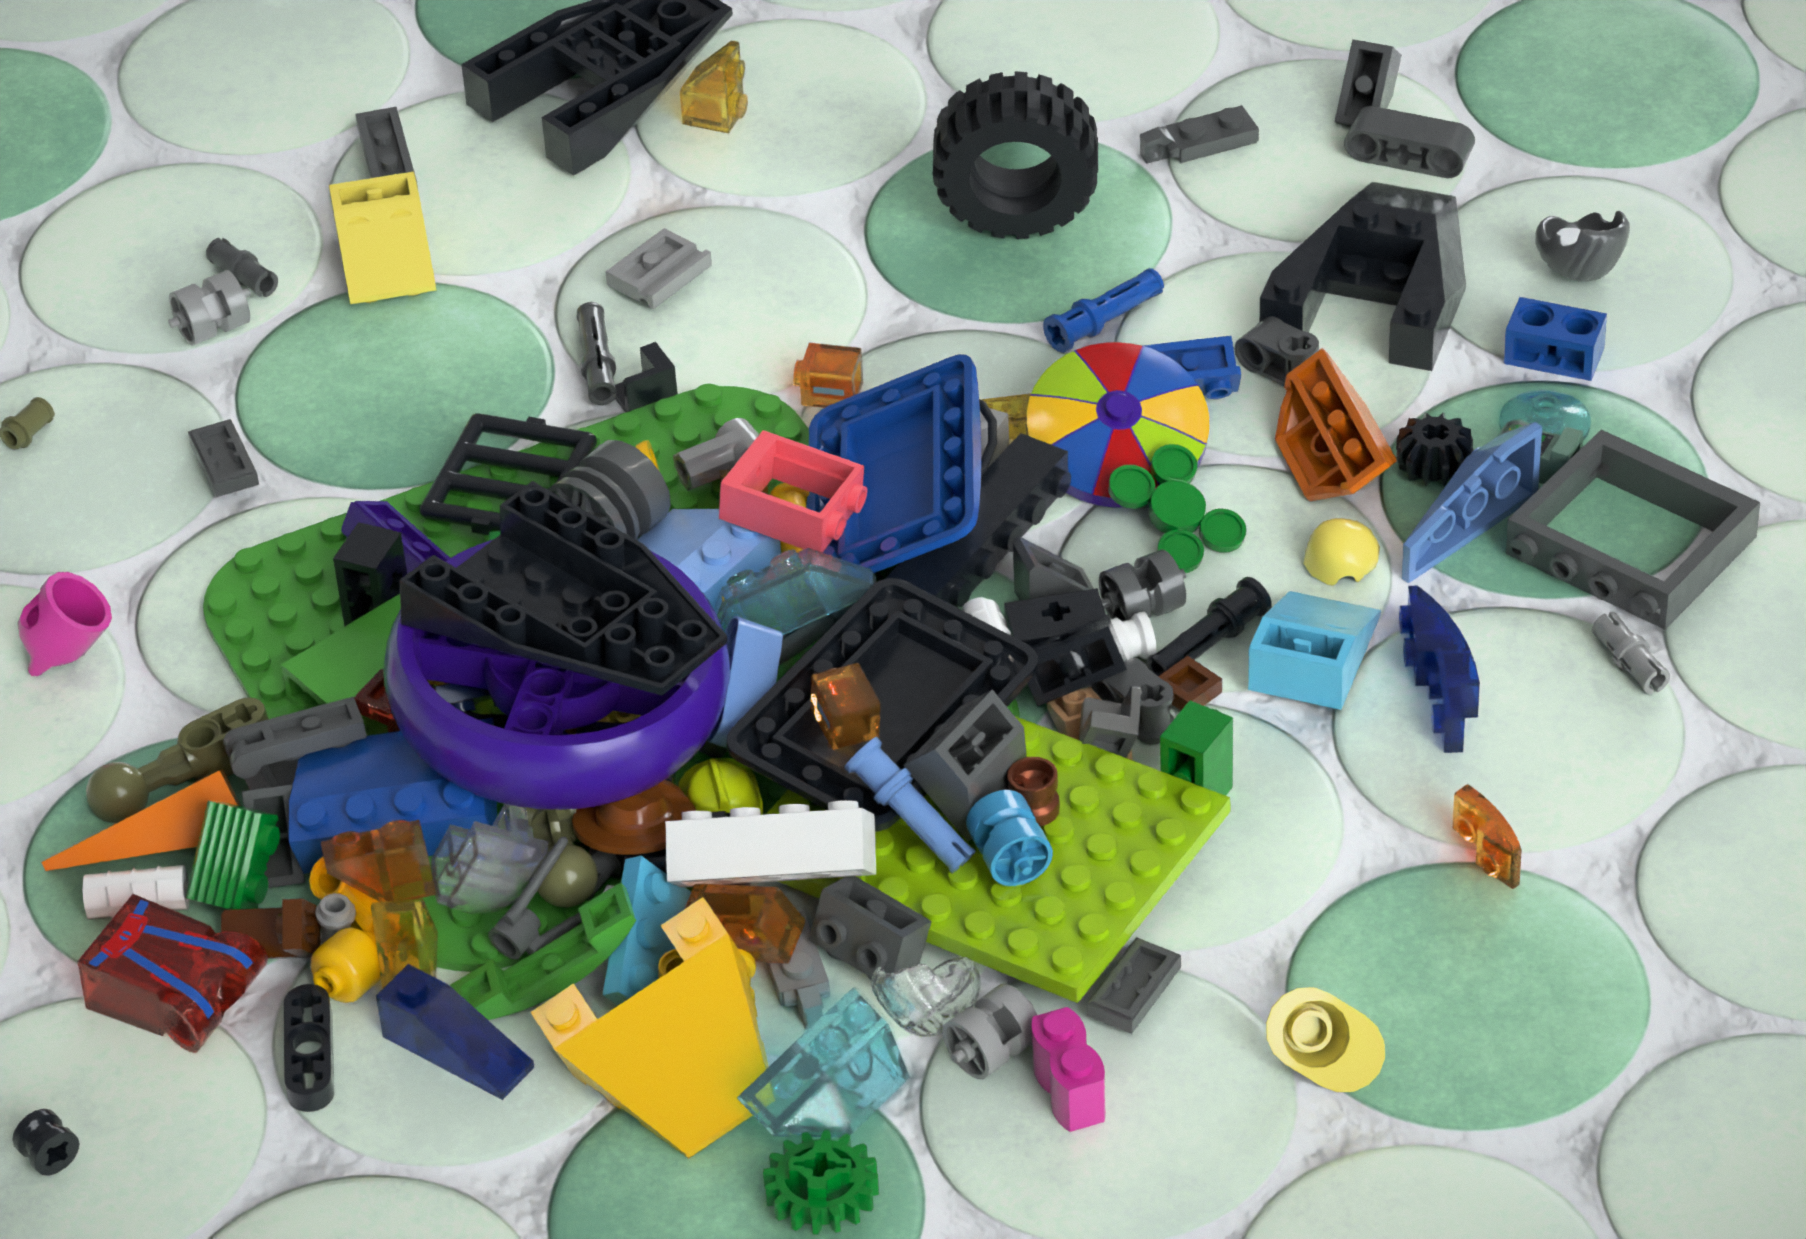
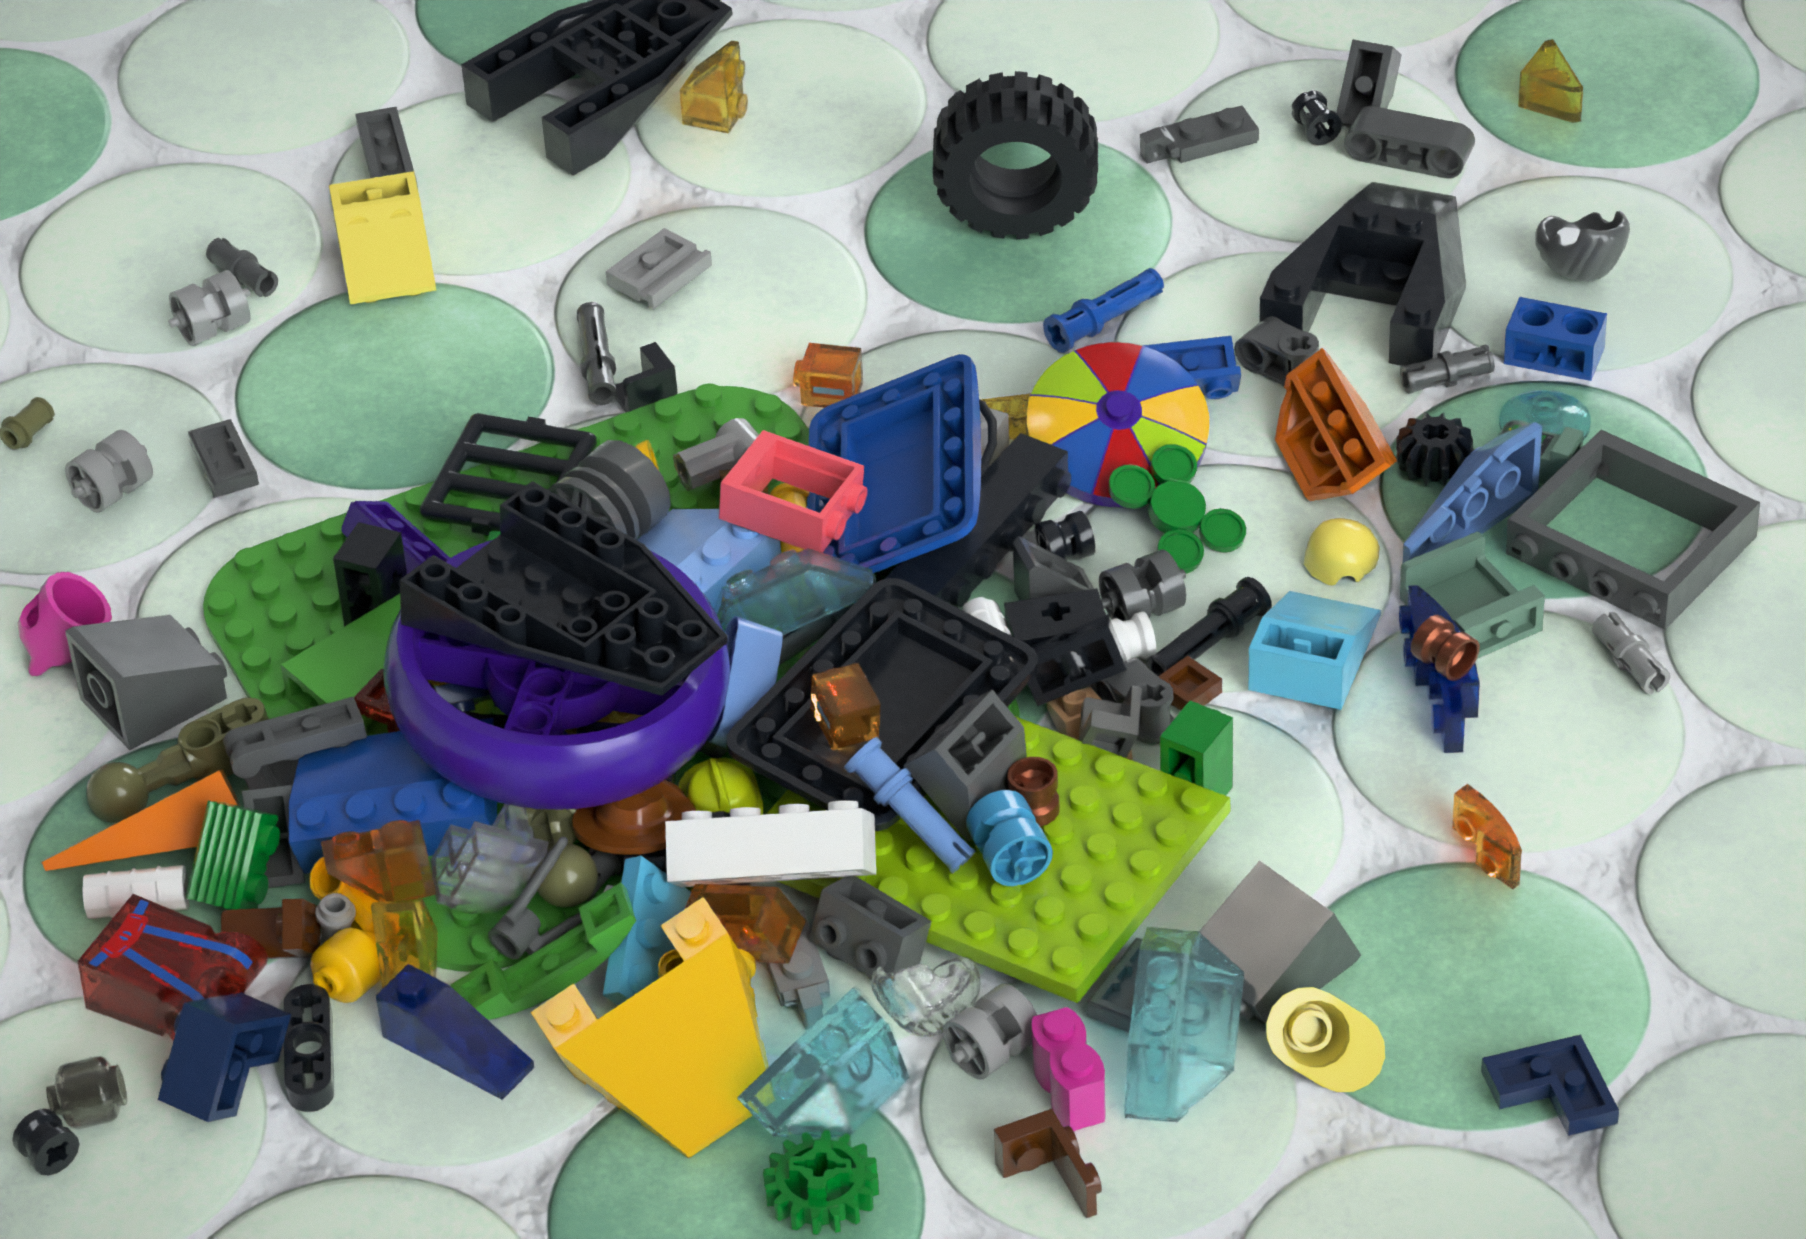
(87, 1092): none -> clear smoke head
(105, 473): none -> light grey wheel
(144, 675): none -> dark grey slope
(214, 1051): none -> dark blue brick
(1043, 1139): none -> reddish brown bracket
(1067, 537): none -> black wheel
(1180, 1024): none -> clear light blue wedge
(1278, 940): none -> slope
(1317, 115): none -> black bush
(1442, 645): none -> copper wheel
(1447, 369): none -> dark grey pin
(1475, 593): none -> sand green panel
(1551, 85): none -> clear yellow slope
(1558, 1072): none -> dark blue plate

